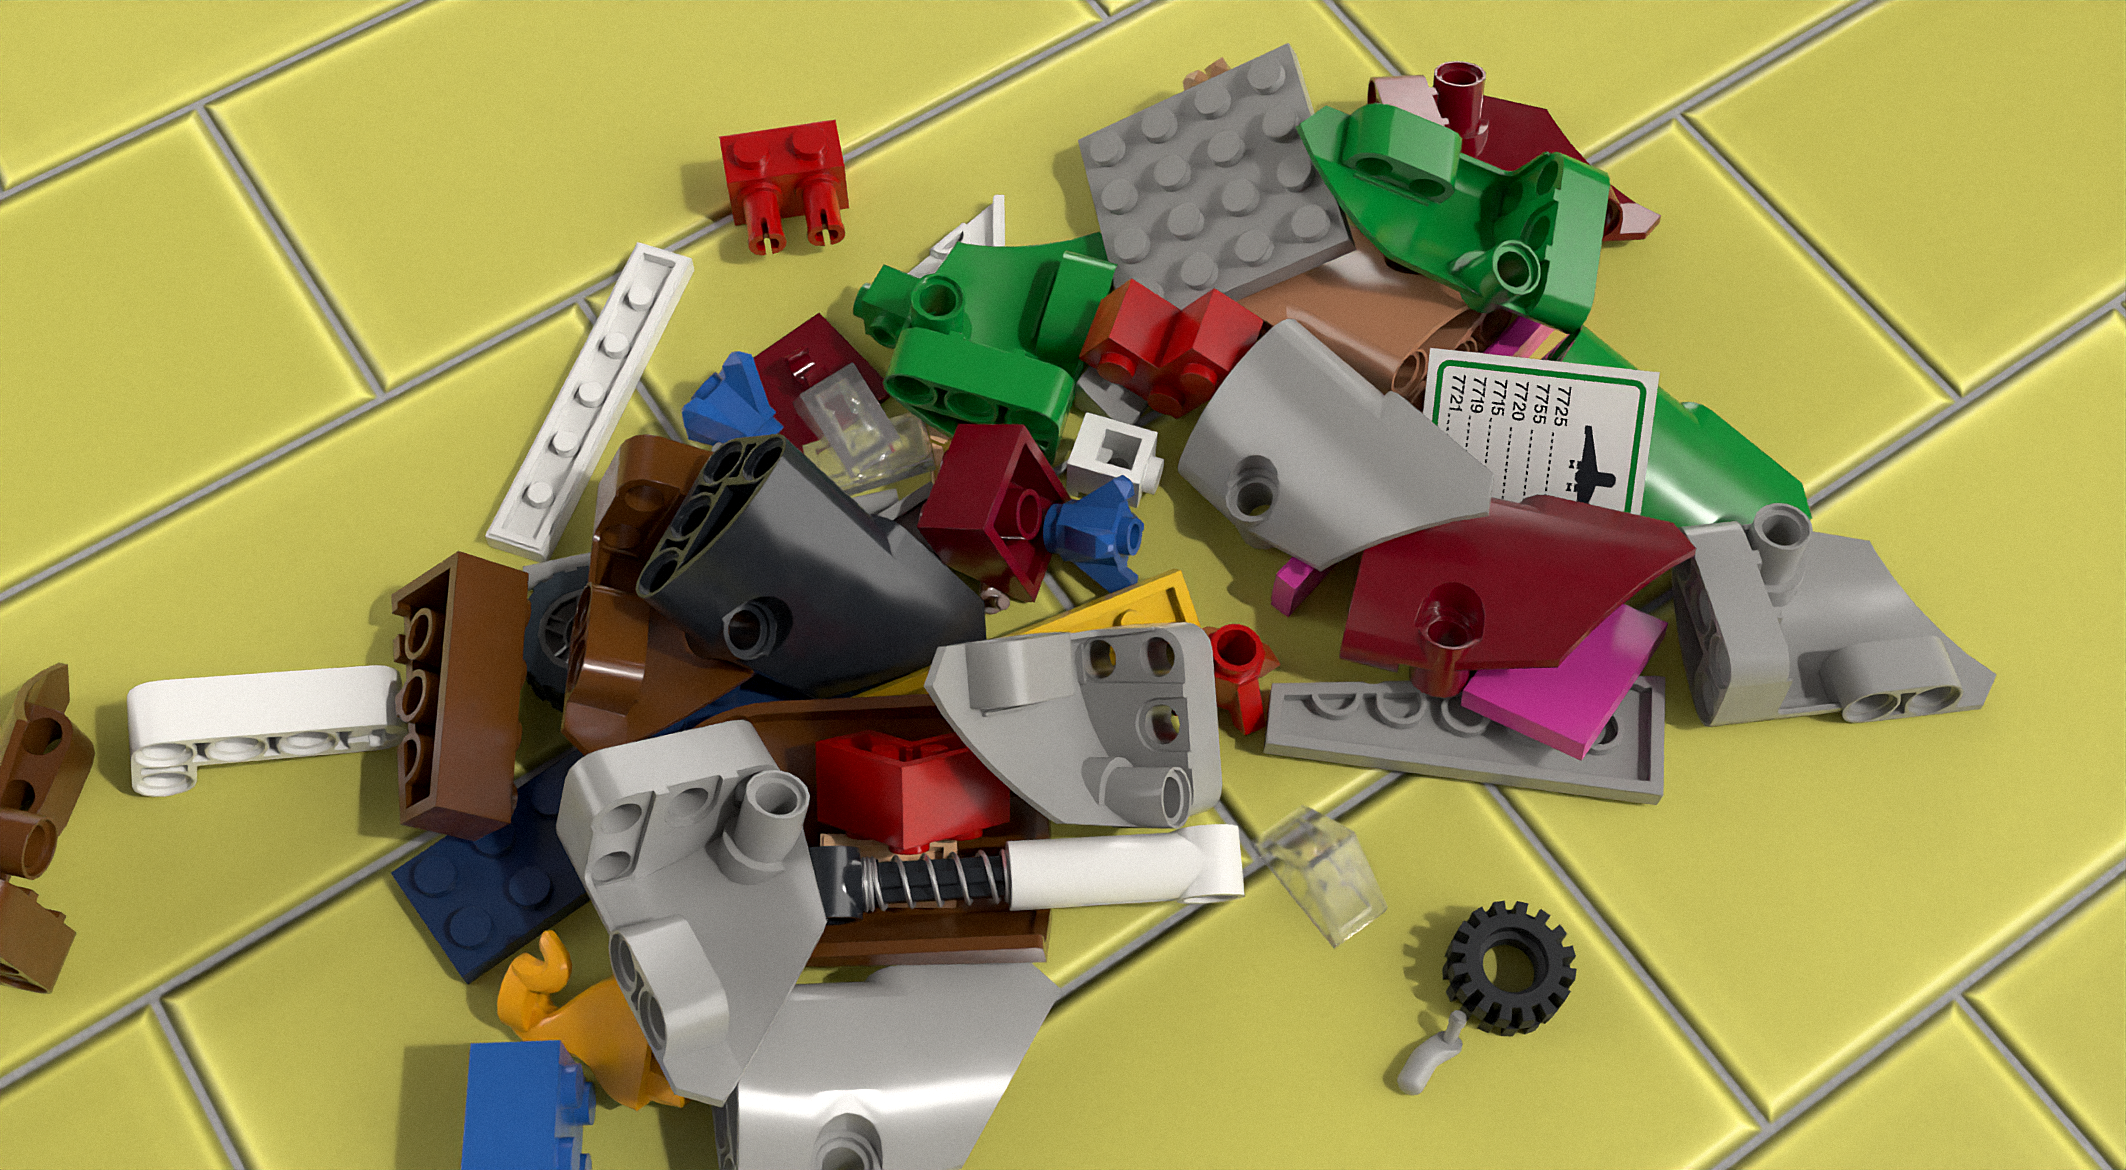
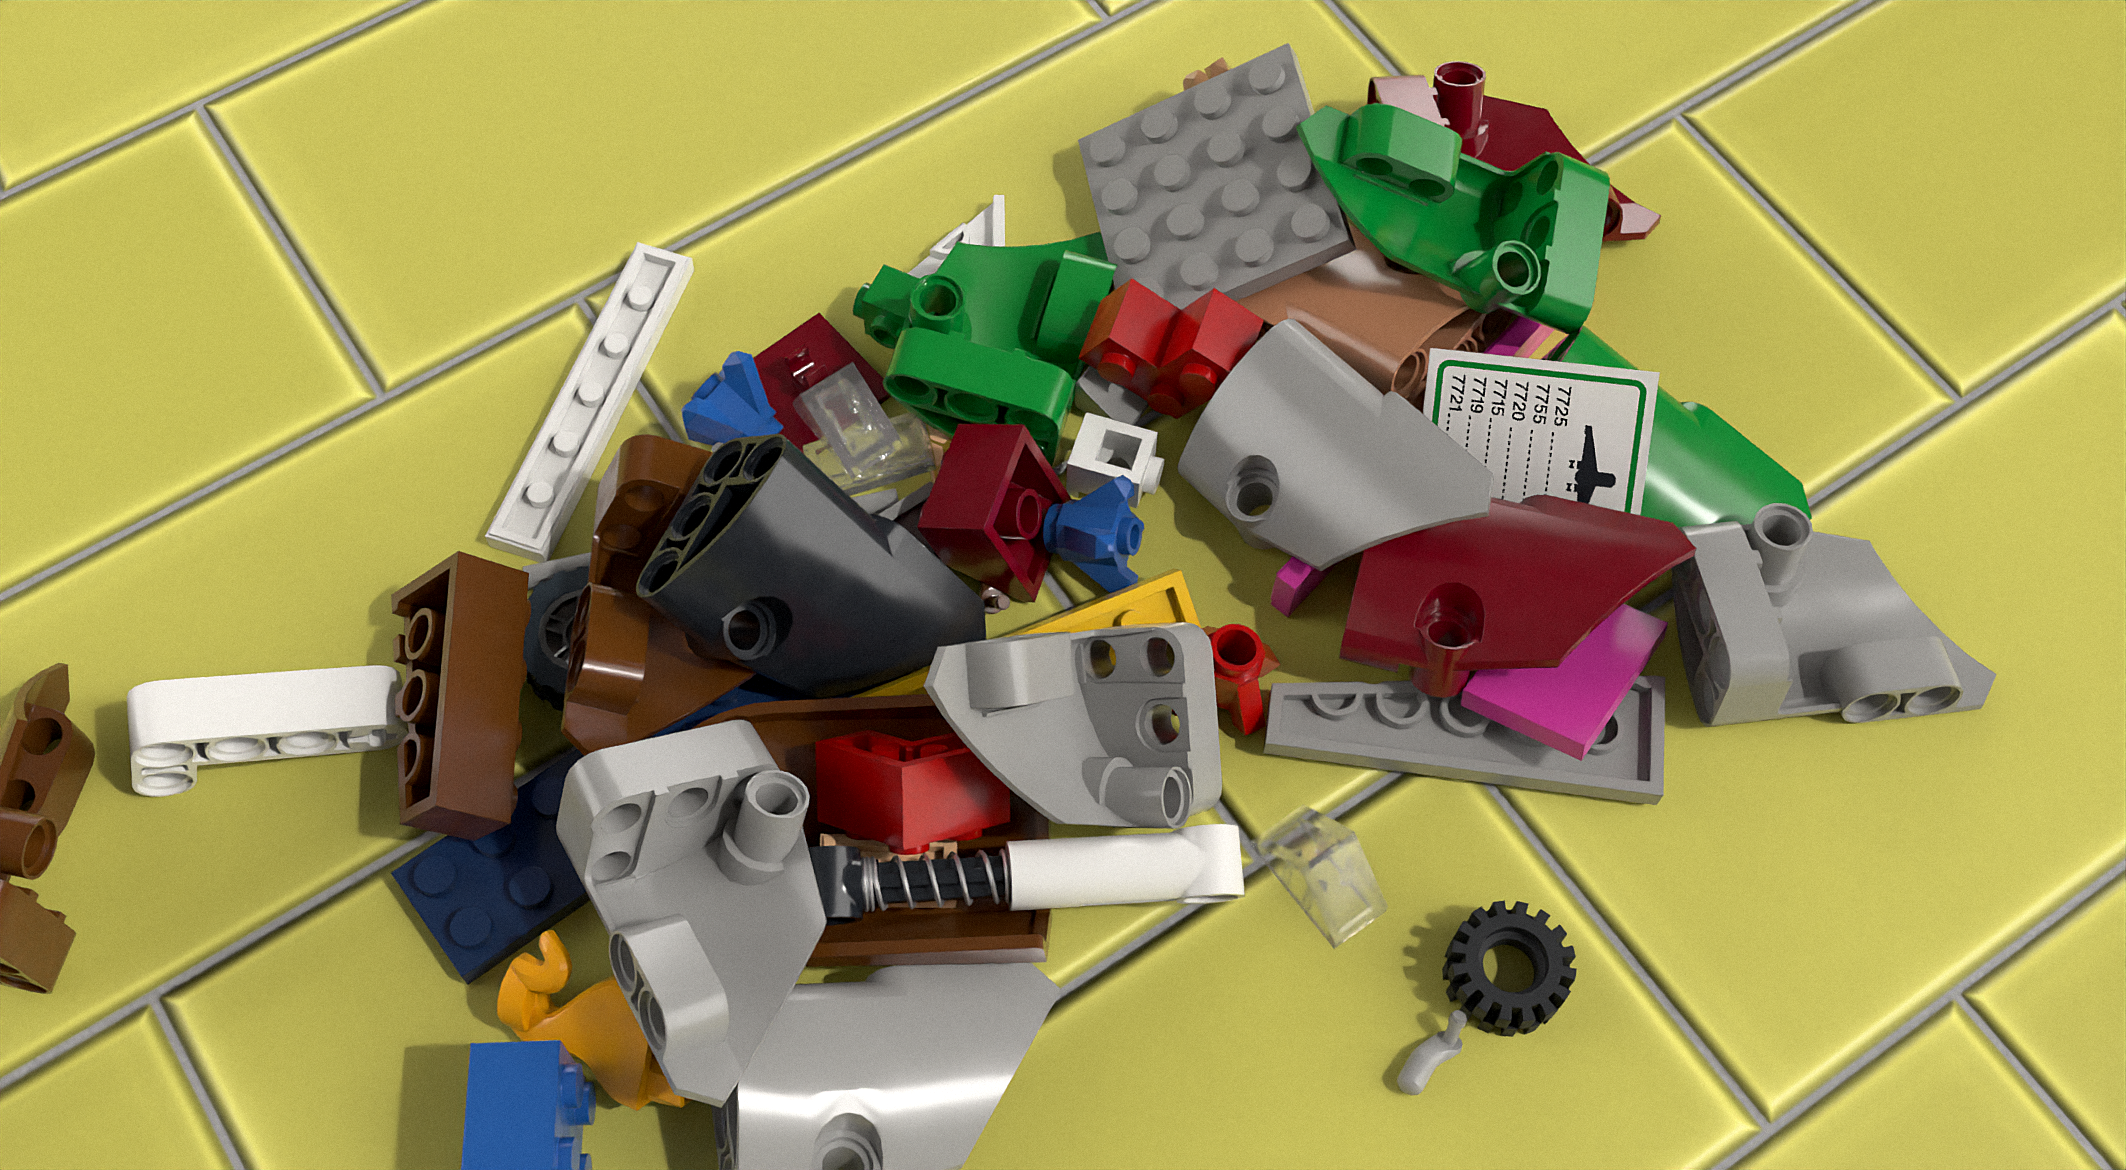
(786, 176): red brick -> none

